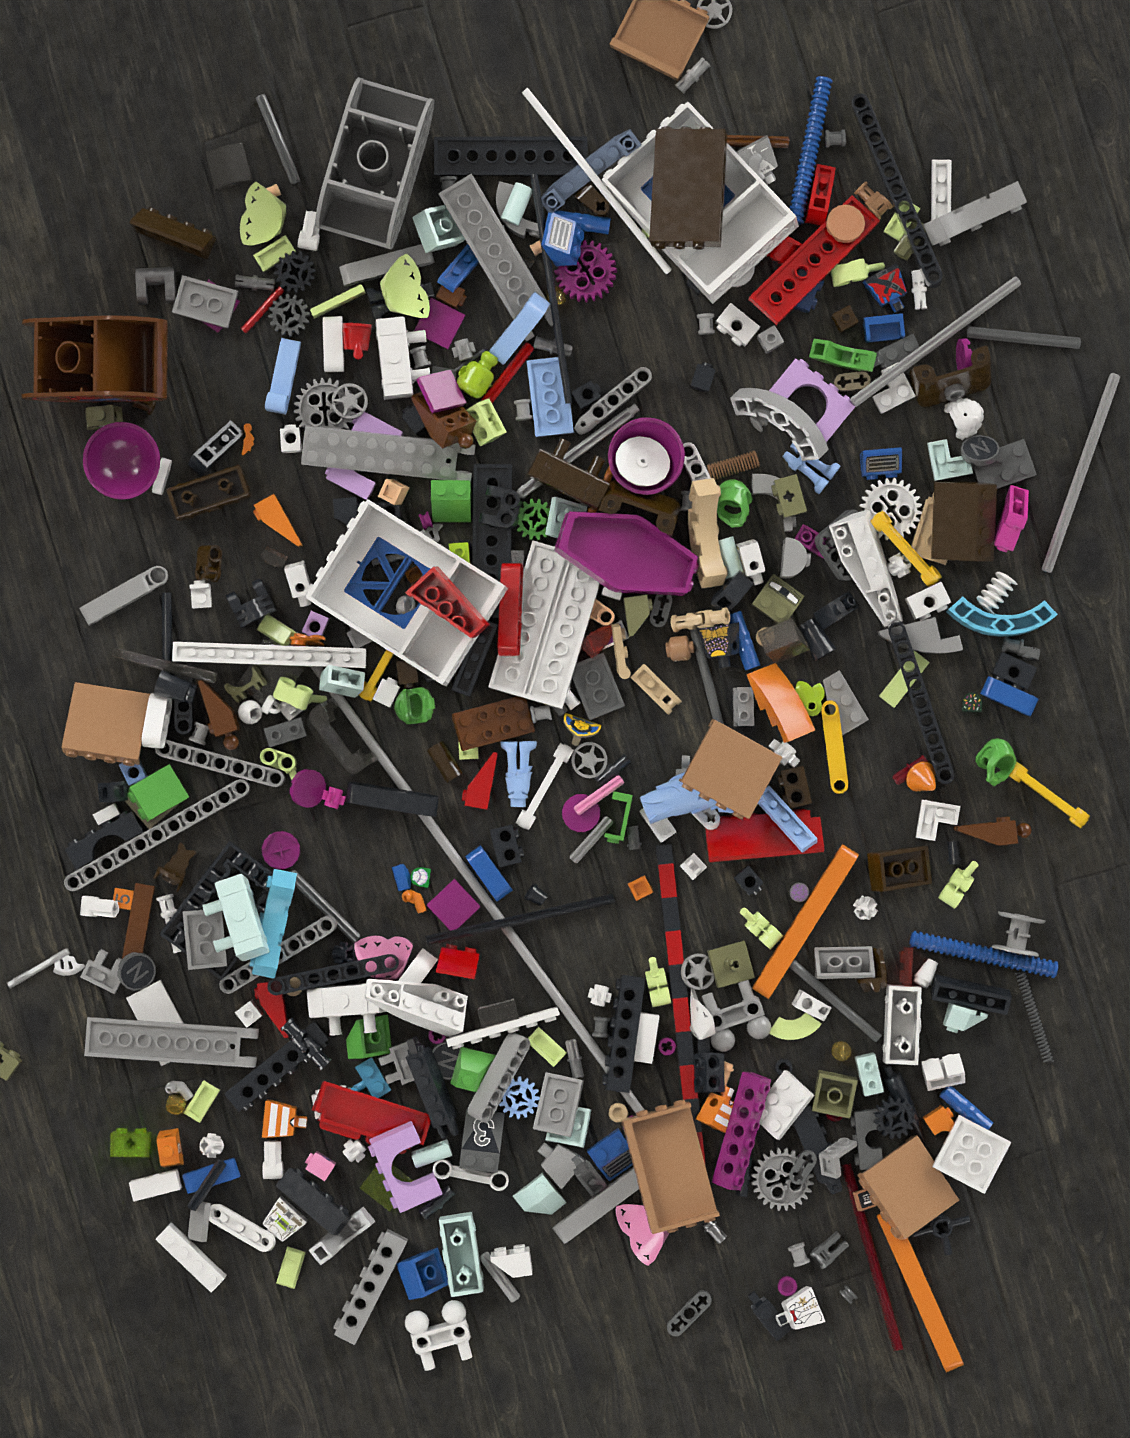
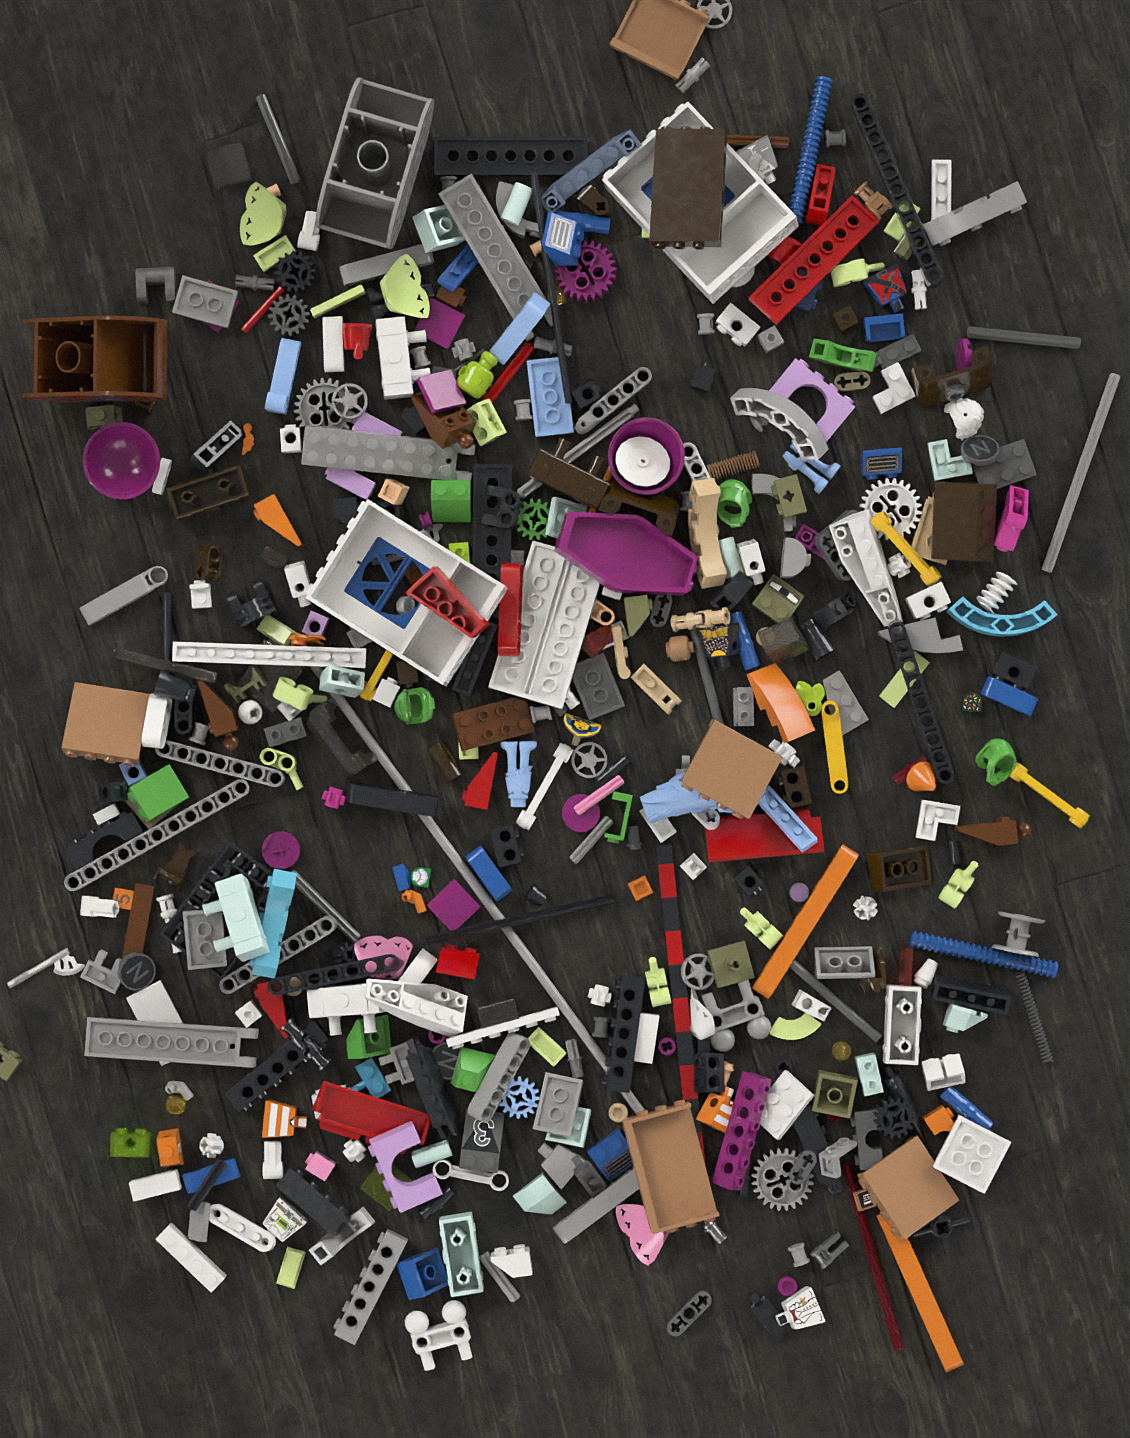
(174, 233): dark brown slope -> none
(201, 1101): yellowish green tile -> none
(268, 704): white tile -> none
(307, 788): magenta tile -> none
(596, 180): white piece -> none
(845, 223): nougat tile -> none
(848, 1294): dark grey bush -> none
(935, 341): light grey axle -> none
(1018, 647): dark grey connector -> none

